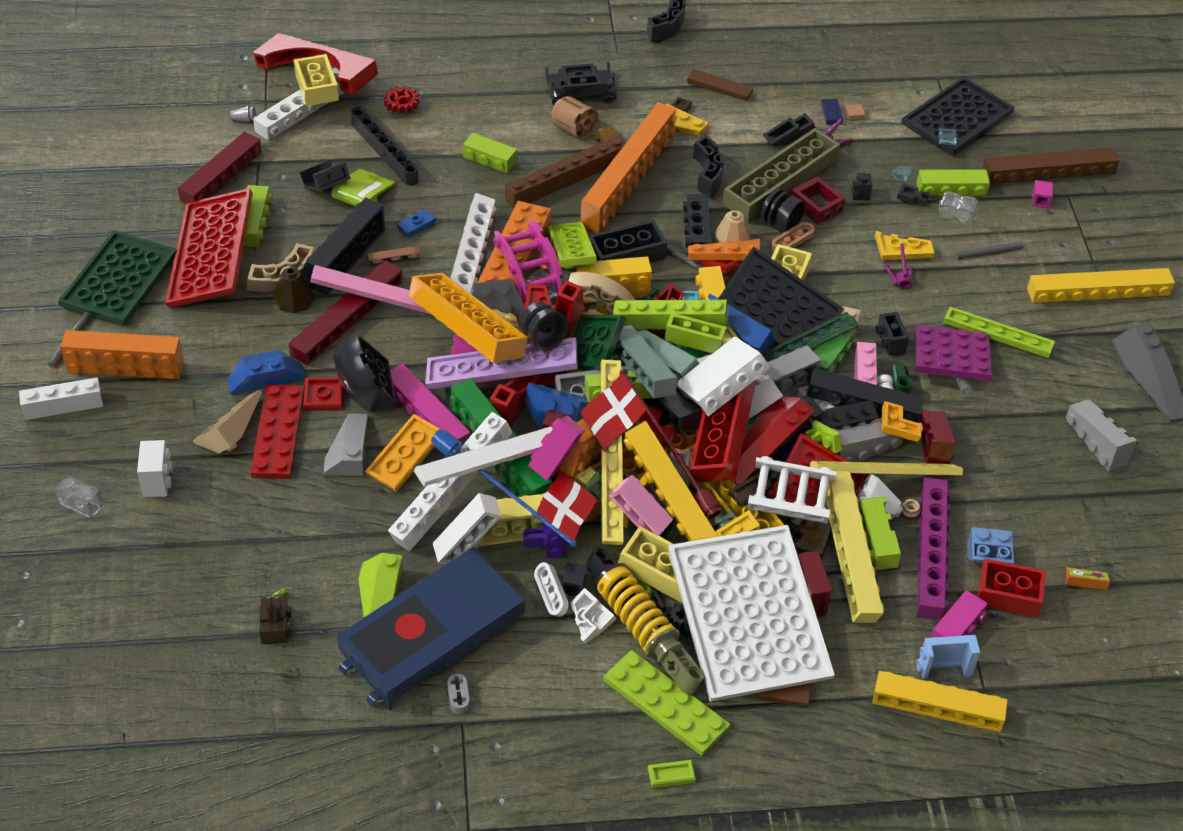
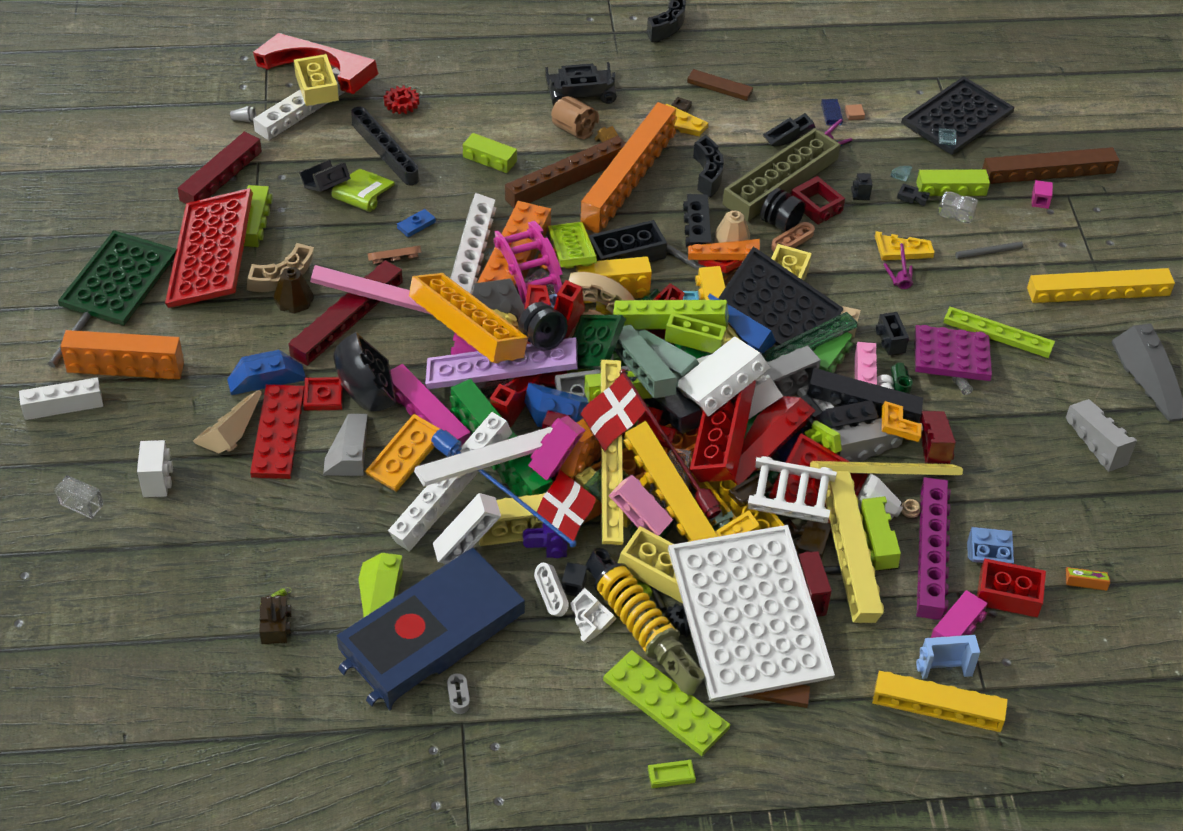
(348, 241): black brick -> none

